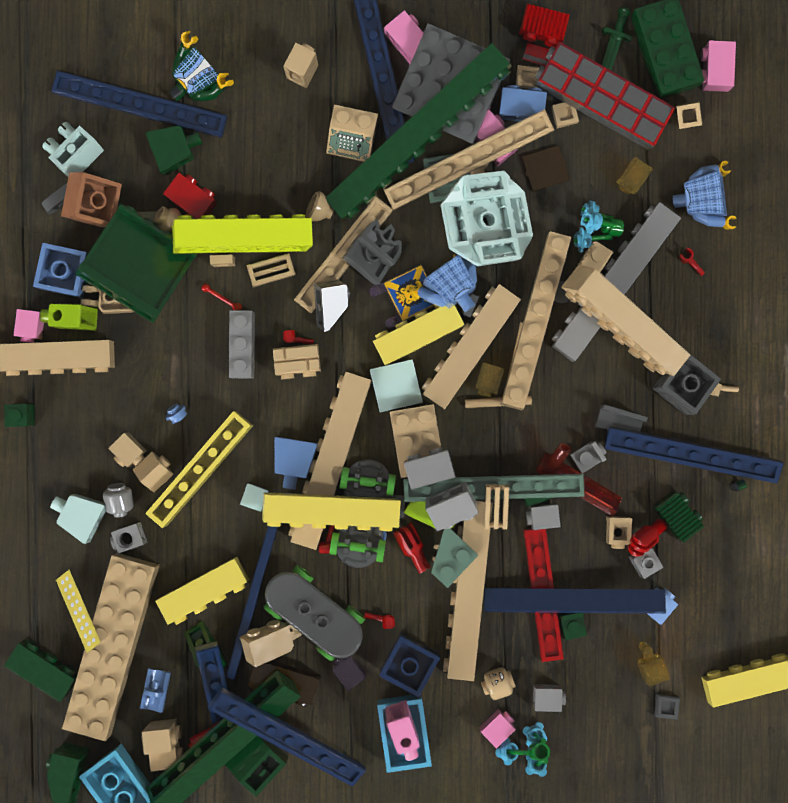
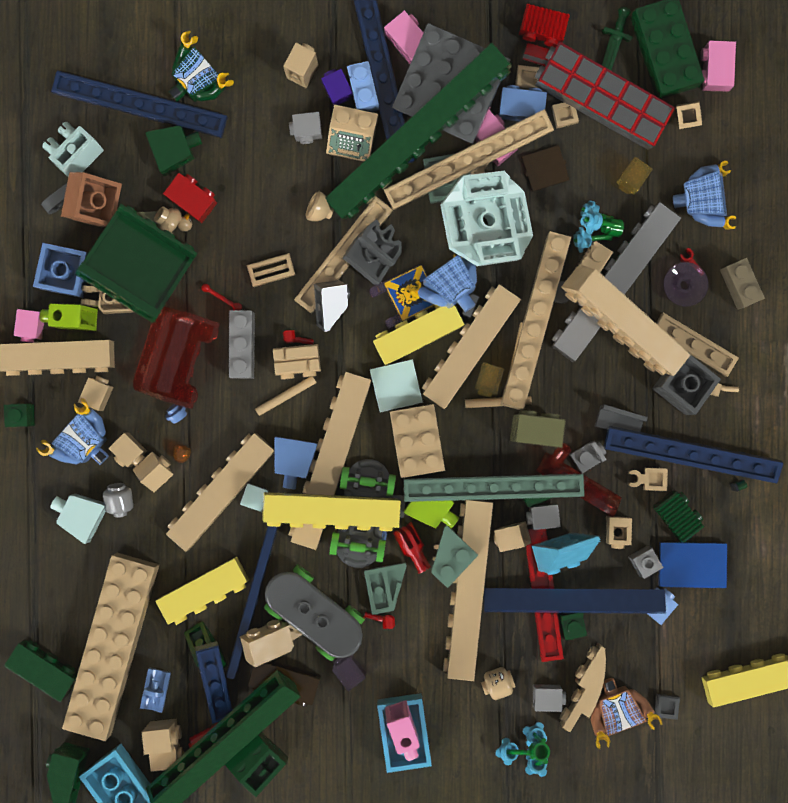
(78, 611): light yellow sticker -> none
(79, 439): none -> torso
(96, 393): none -> tan brick
(138, 537): light grey brick -> none
(171, 355): none -> clear red windscreen
(181, 453): none -> clear orange hinge
(199, 469): light yellow brick -> none
(220, 492): none -> tan brick
(222, 260): tan tile -> none
(241, 235): neon yellow brick -> none
(285, 395): none -> tan bar
(286, 737): dark blue tile -> none
(306, 127): none -> light grey brick
(324, 547): red hand -> none
(337, 87): none -> dark purple brick
(363, 87): none -> light blue brick
(384, 586): none -> sand green wing
(409, 664): dark blue brick -> none
(429, 469): light grey brick -> none
(451, 506): light grey brick -> none
(496, 524): tan tile -> none
(498, 727): bright pink brick -> none
(512, 536): none -> tan brick
(541, 430): none -> olive brick
(563, 551): none -> medium azure slope
(591, 680): none -> tan slope
(619, 710): none -> torso
(646, 537): red arm -> none
(652, 479): none -> tan plate
(652, 666): clear yellow brick -> none
(693, 565): none -> blue tile
(695, 279): none -> clear purple dish
(698, 346): none -> tan tile
(742, 284): none -> dark tan brick

